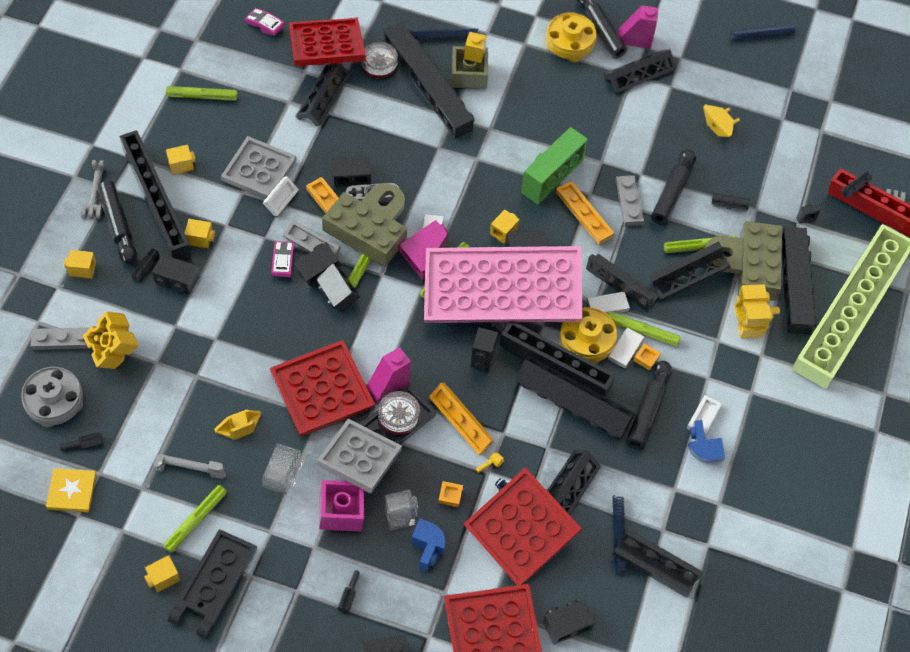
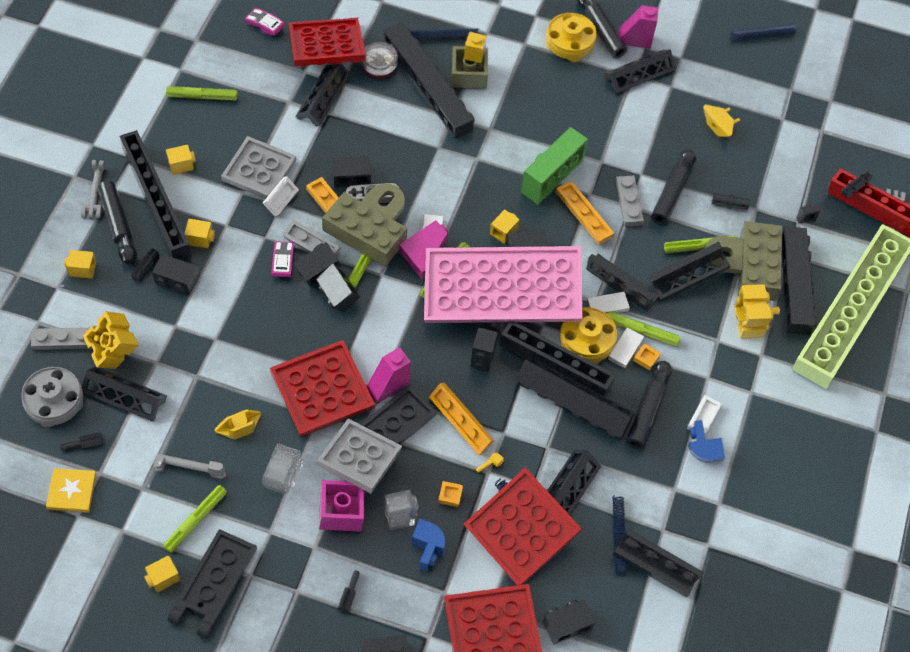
(125, 386): none -> black fence
(399, 412): clear piece -> none

